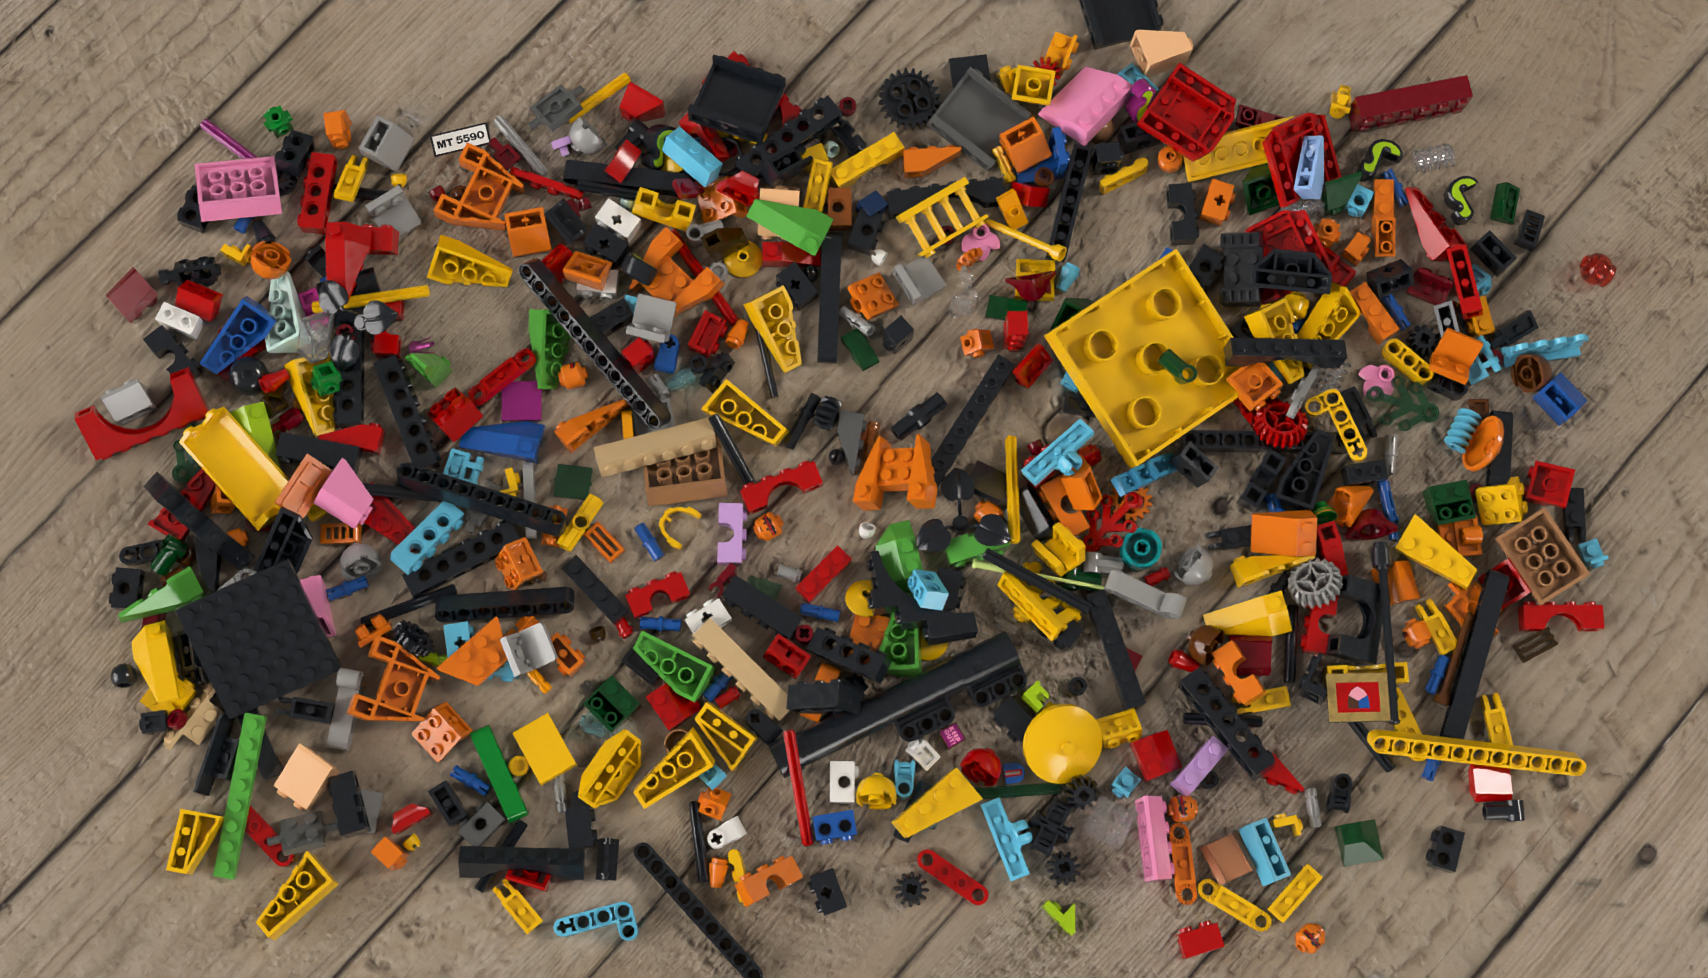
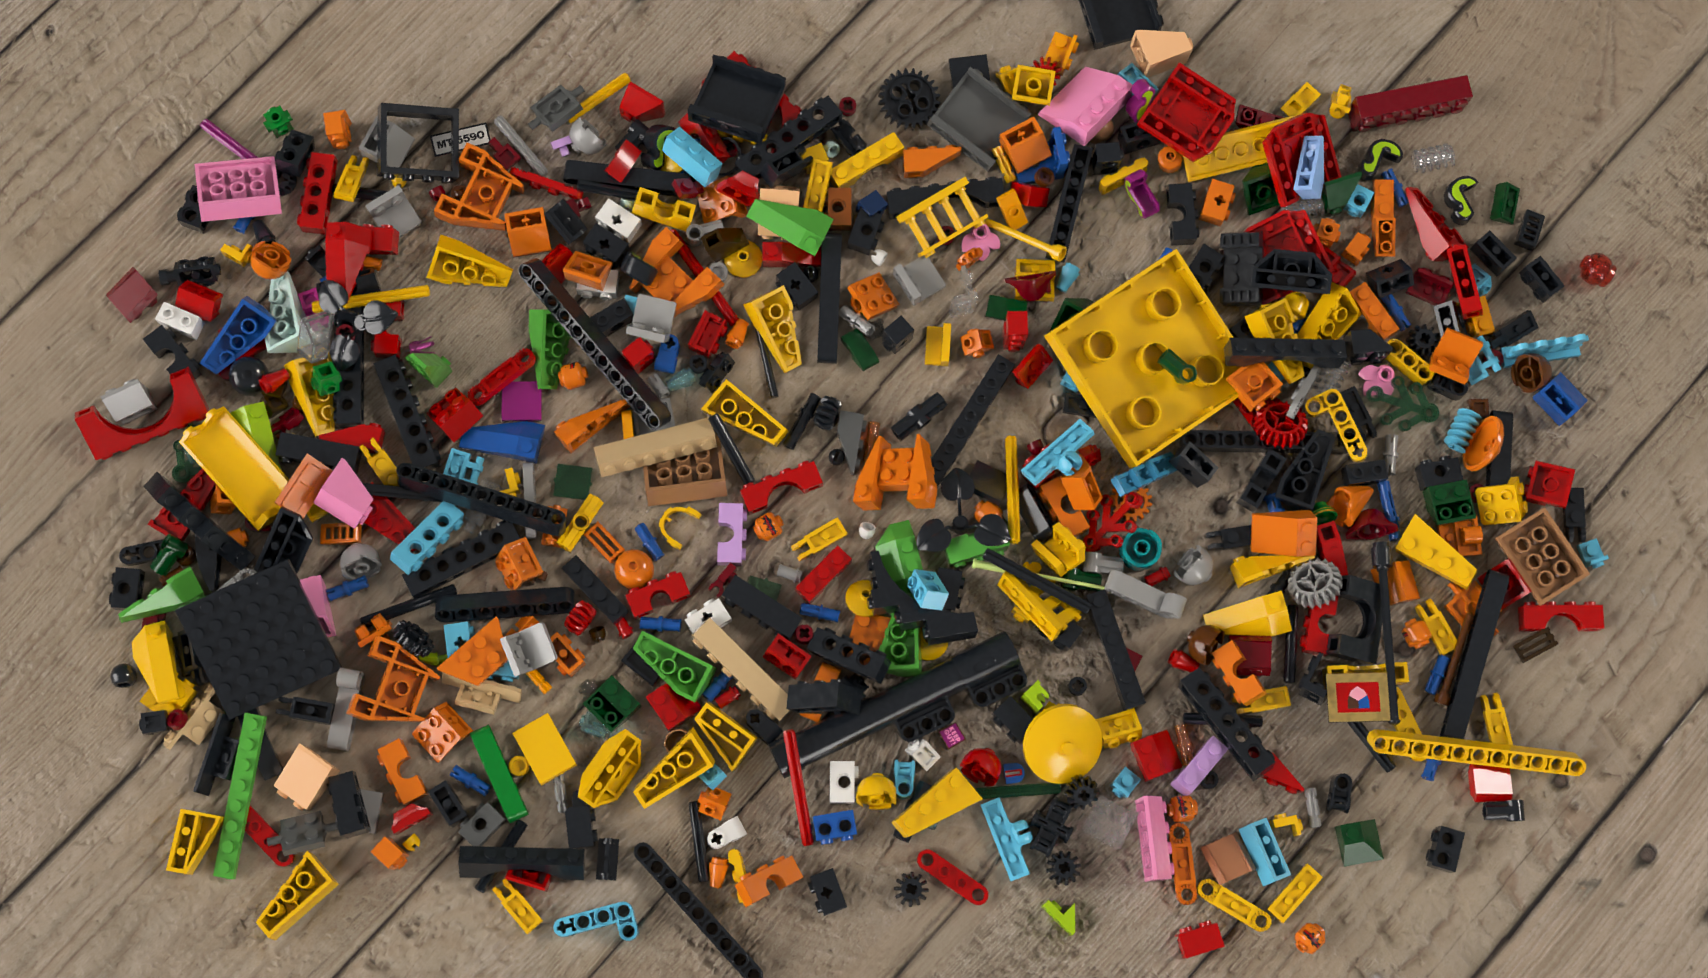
(373, 262): none -> orange pin
(381, 464): none -> yellow hinge
(392, 757): none -> orange arch
(422, 112): none -> black window
(482, 698): none -> tan bracket
(580, 618): none -> red gear
(634, 569): none -> orange cylinder
(821, 538): none -> yellow hinge
(938, 345): none -> yellow panel
(1141, 194): none -> magenta animal
(1184, 744): none -> clear orange pin
(1301, 100): none -> yellow slope
(1365, 347): none -> black slope
(1426, 472): none -> black brick
(1541, 279): none -> black brick

